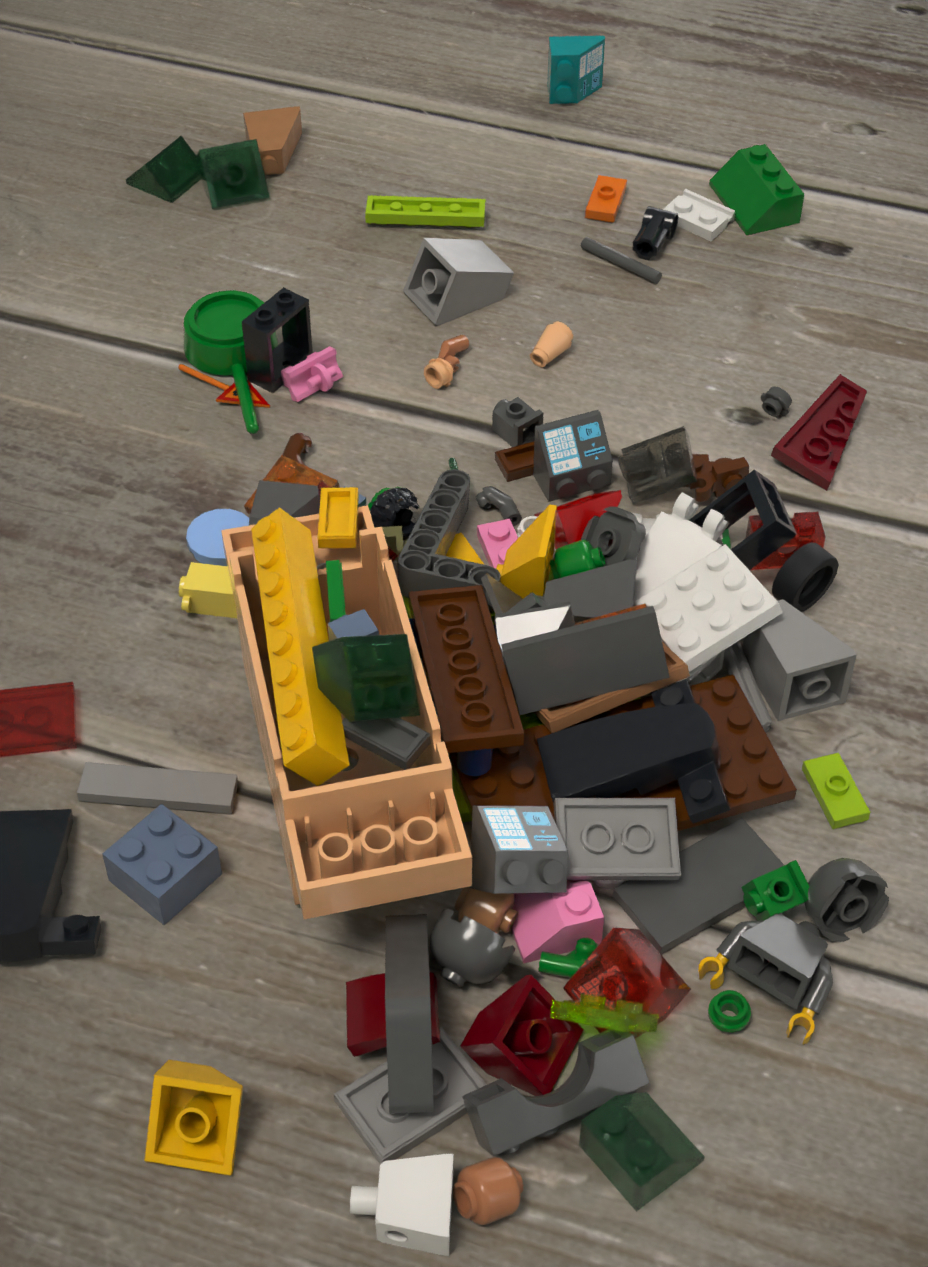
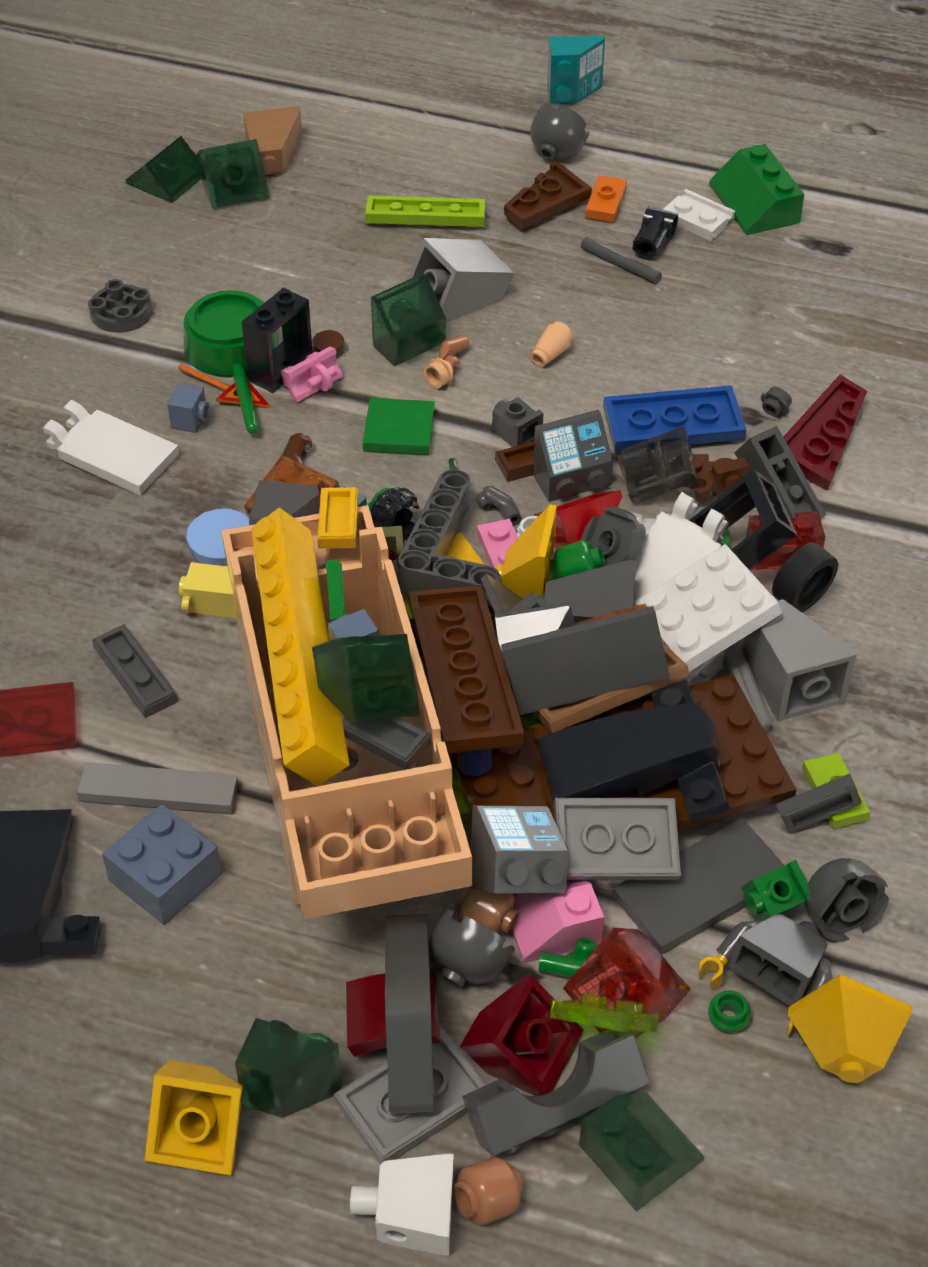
(110, 448): none -> white tile
(120, 307): none -> dark grey tile
(135, 671): none -> dark grey tile
(188, 407): none -> sand blue plate
(286, 1068): none -> clear green slope
(329, 338): none -> reddish brown tile
(399, 426): none -> green tile
(407, 320): none -> clear green slope
(547, 196): none -> reddish brown wing
(558, 132): none -> dark grey cylinder
(705, 413): none -> blue plate
(774, 460): none -> dark grey slope
(819, 803): none -> dark grey tile
(850, 1027): none -> yellow slope

